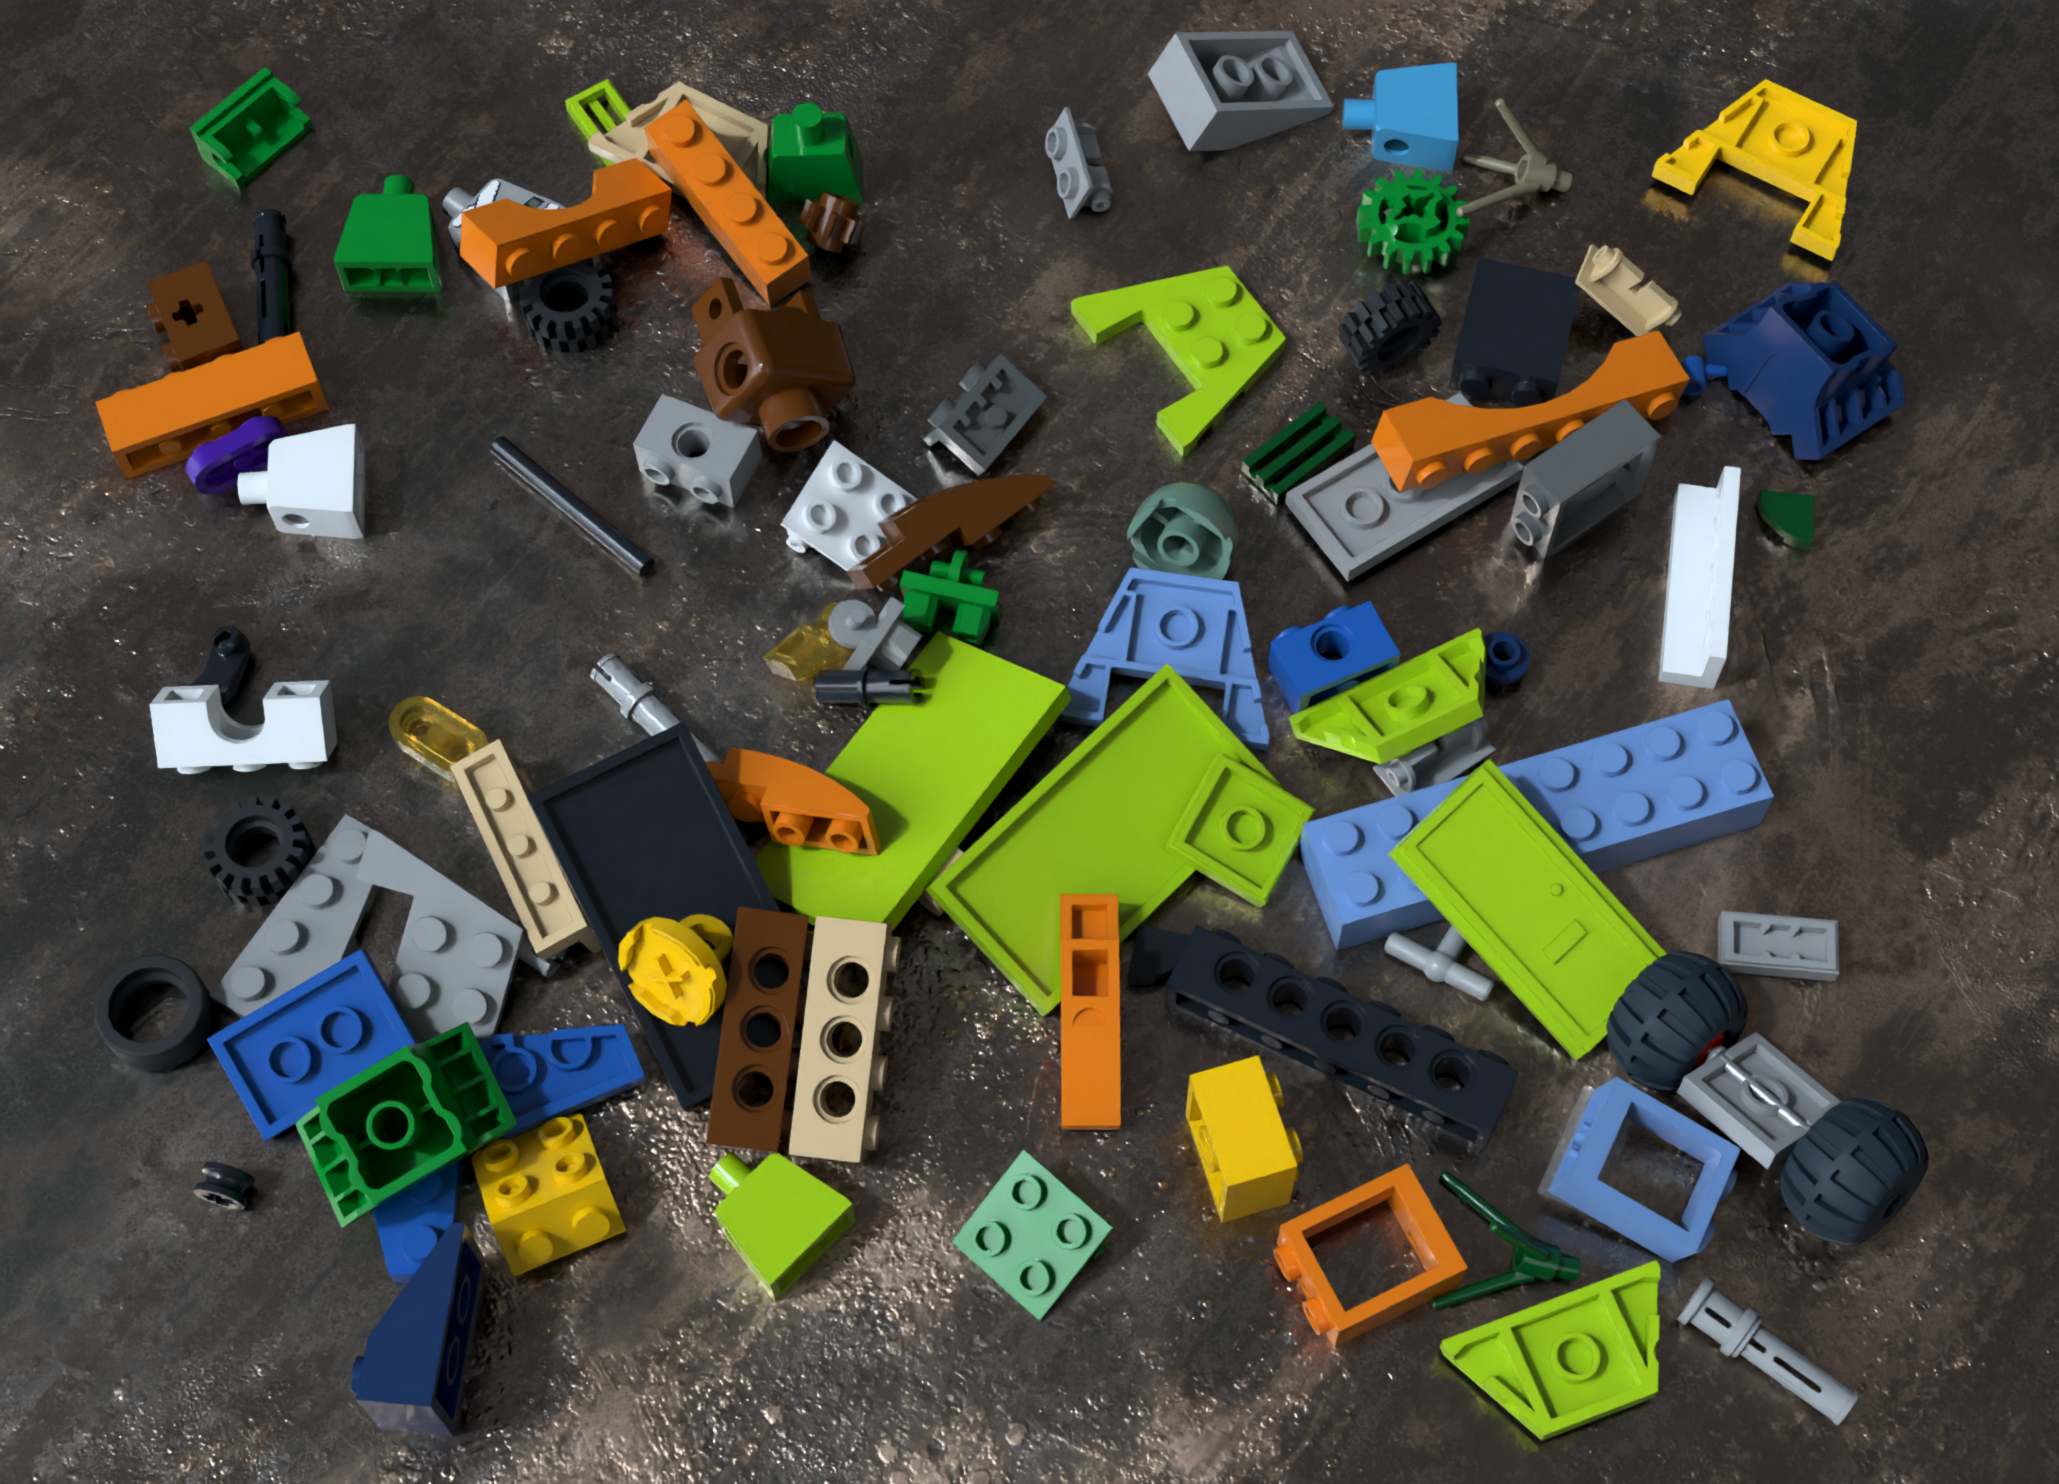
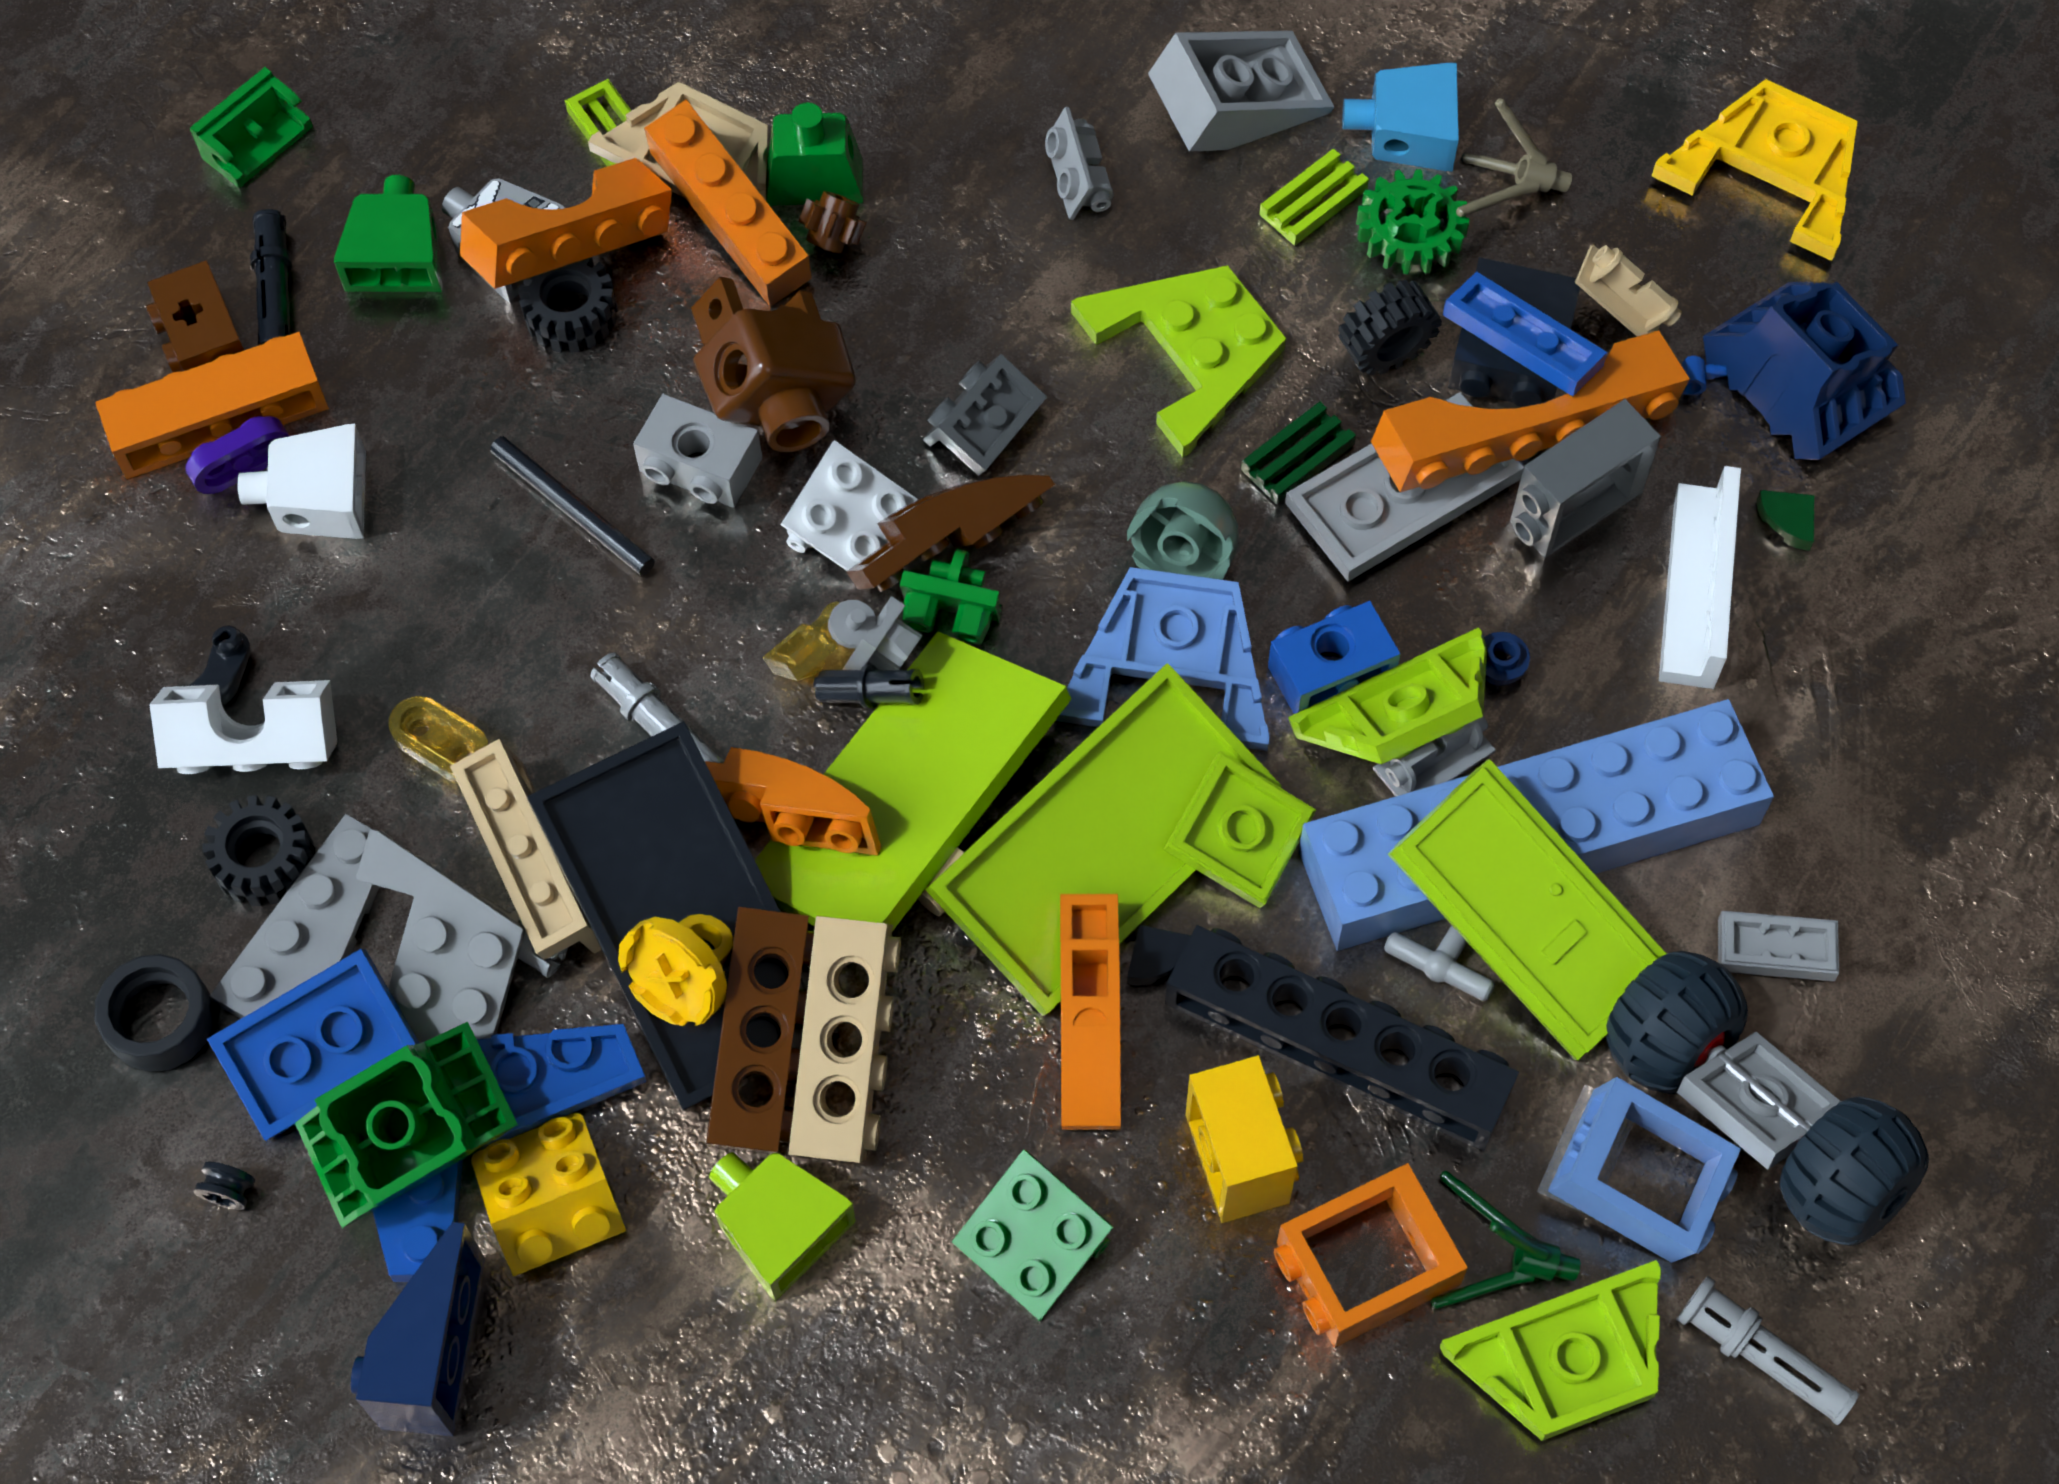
(1302, 183): none -> lime tile
(1524, 333): none -> blue plate

